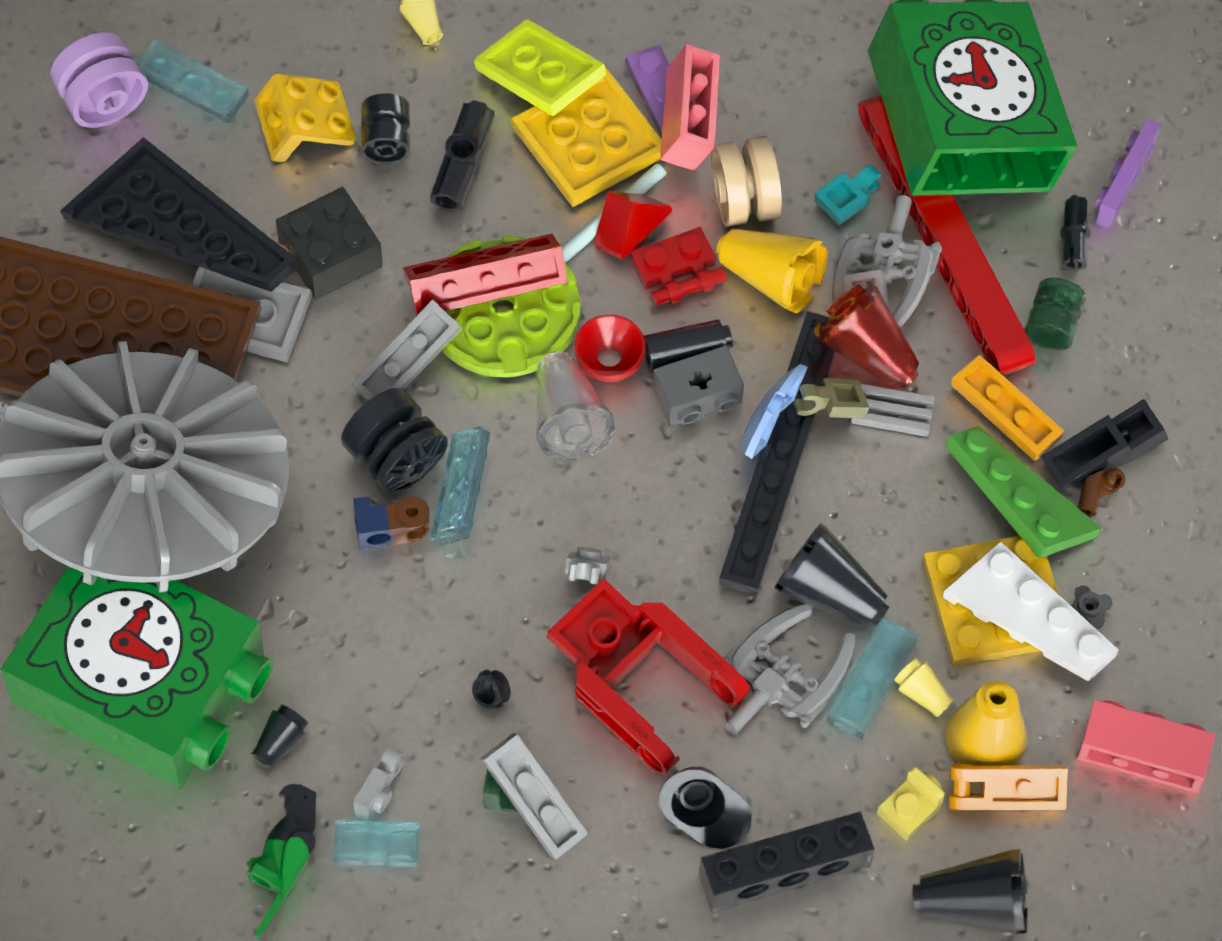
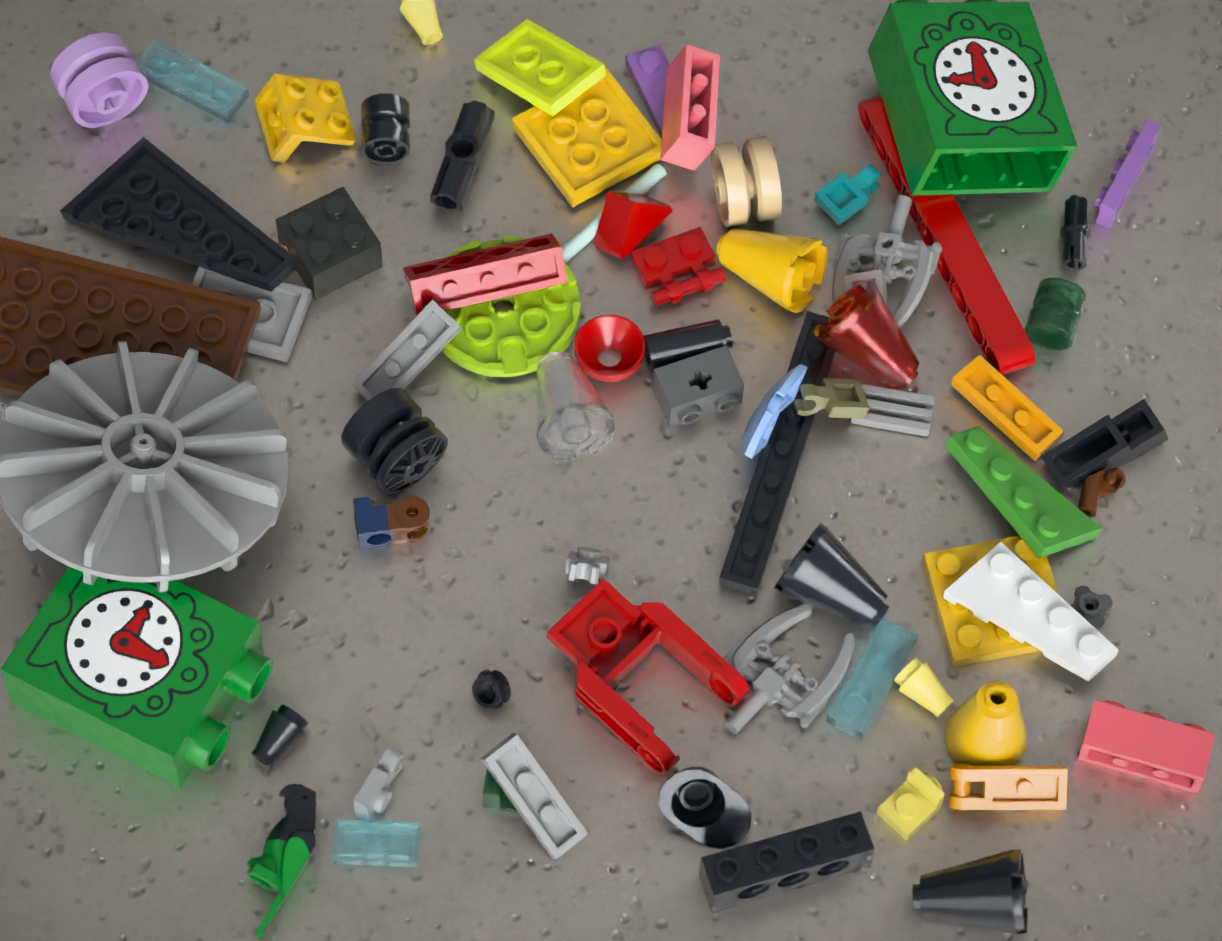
(460, 486): clear light blue plate -> none

